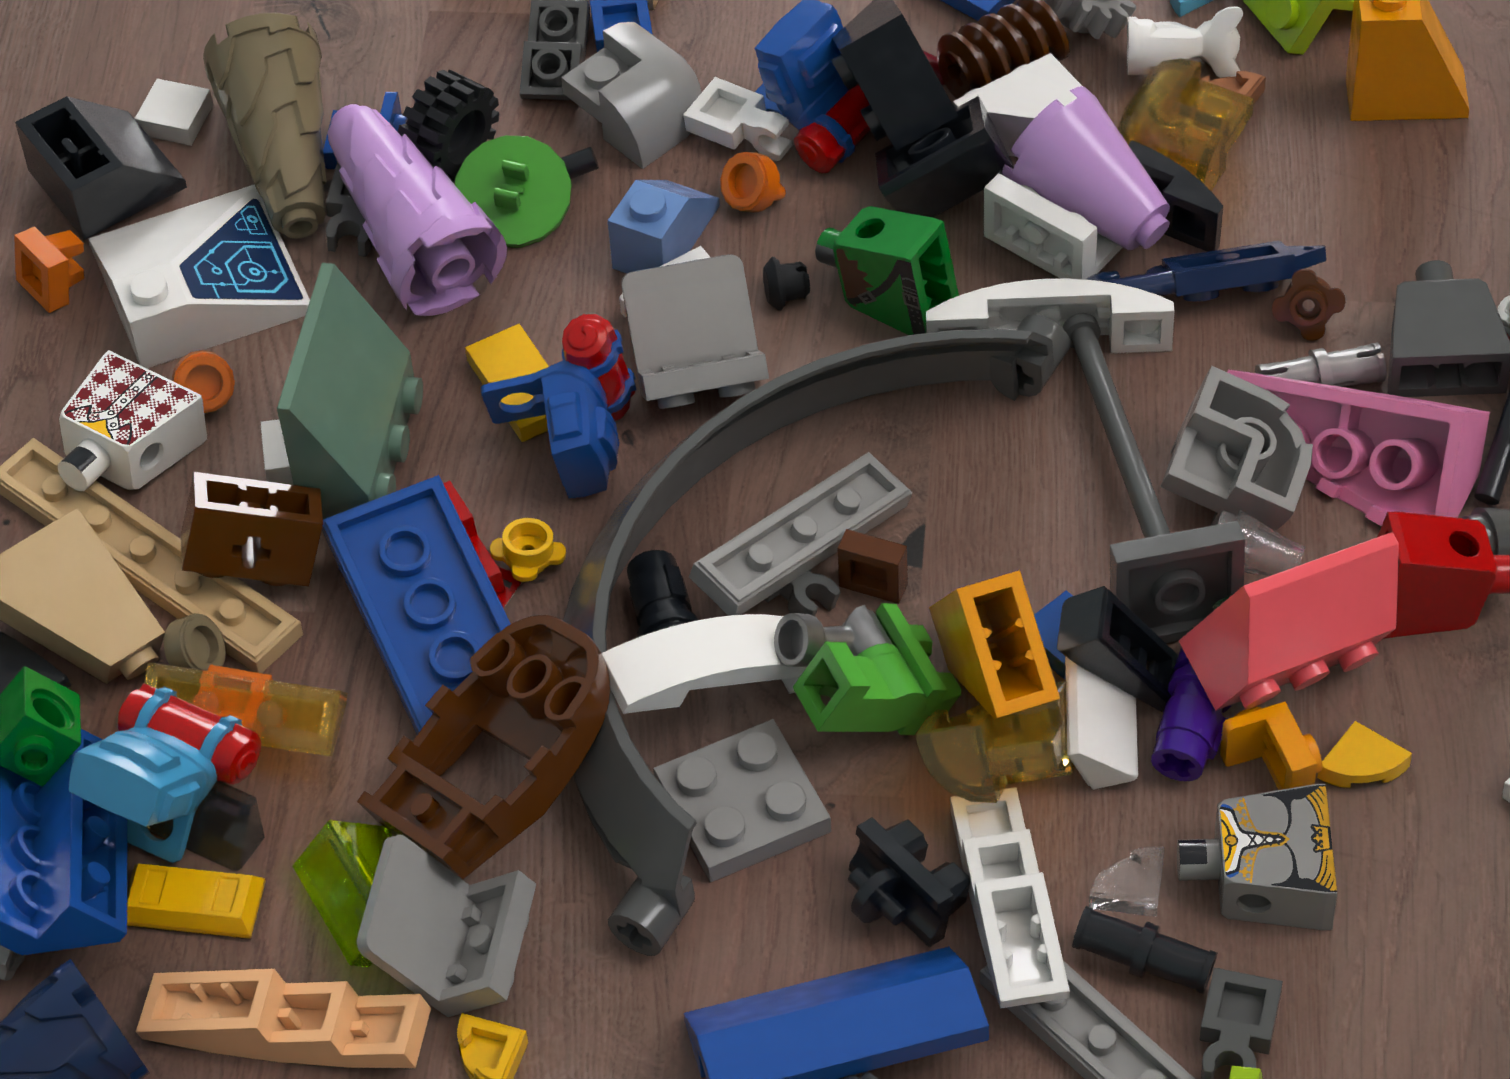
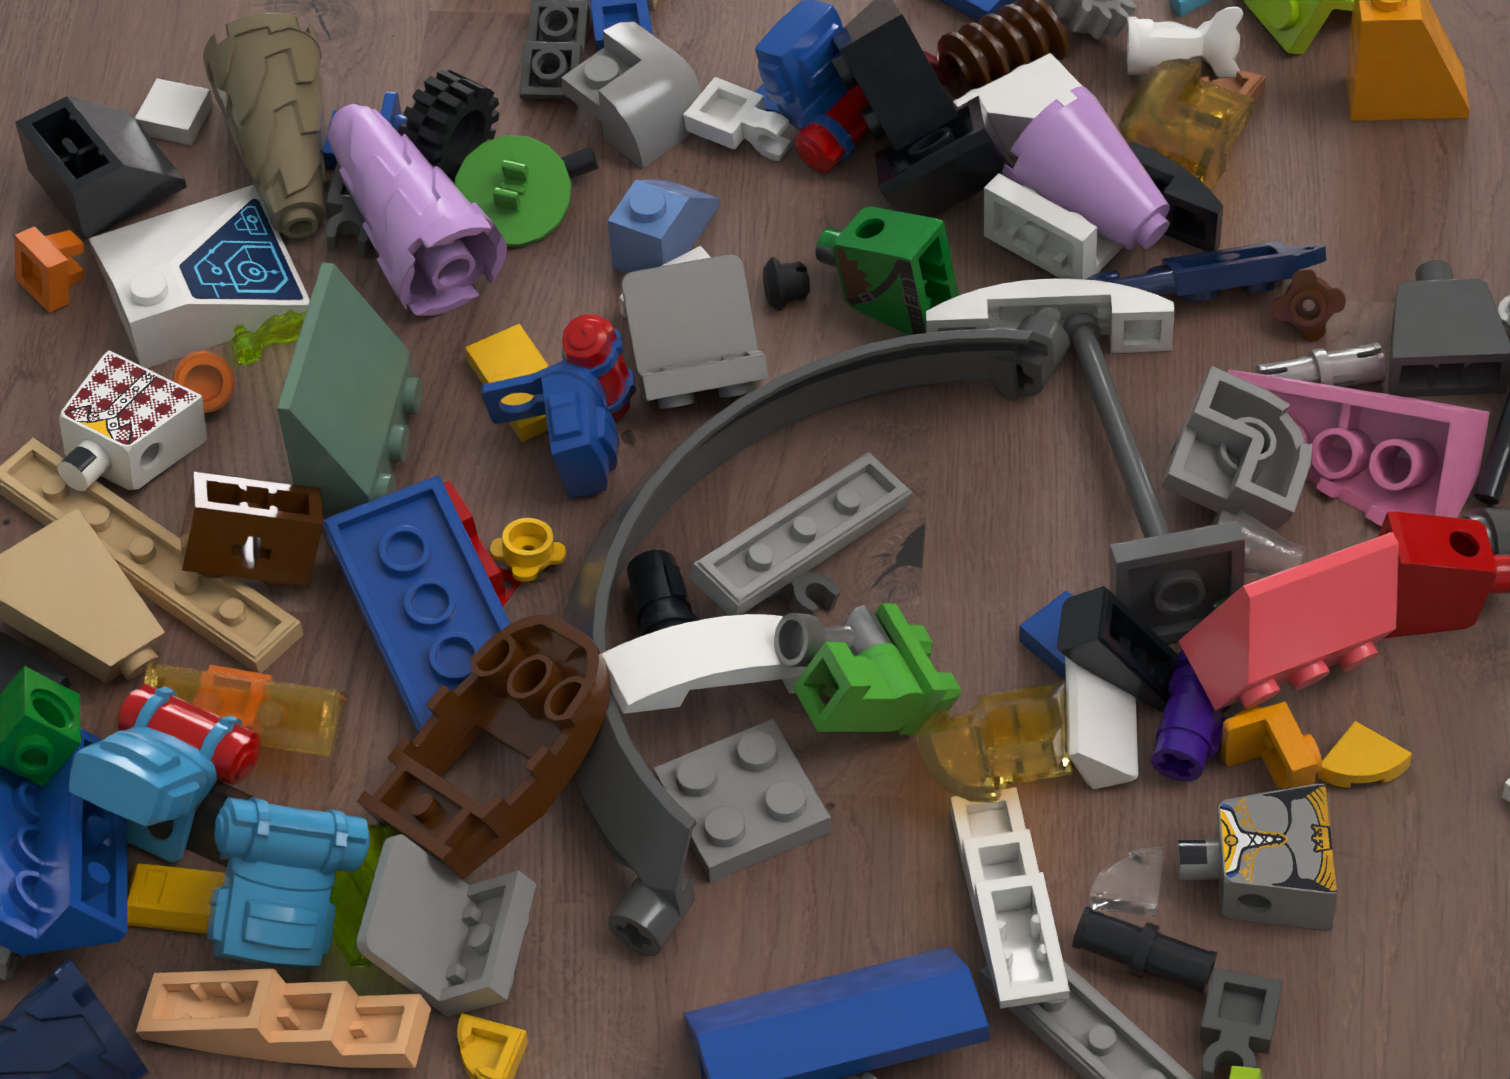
(194, 643): dark tan tile -> none
(274, 452): white tile -> none
(280, 881): none -> dark azure piece
(282, 329): none -> clear neon green piece
(751, 182): orange tile -> none
(872, 566): reddish brown tile -> none
(898, 886): black hips -> none
(995, 645): light orange slope -> none

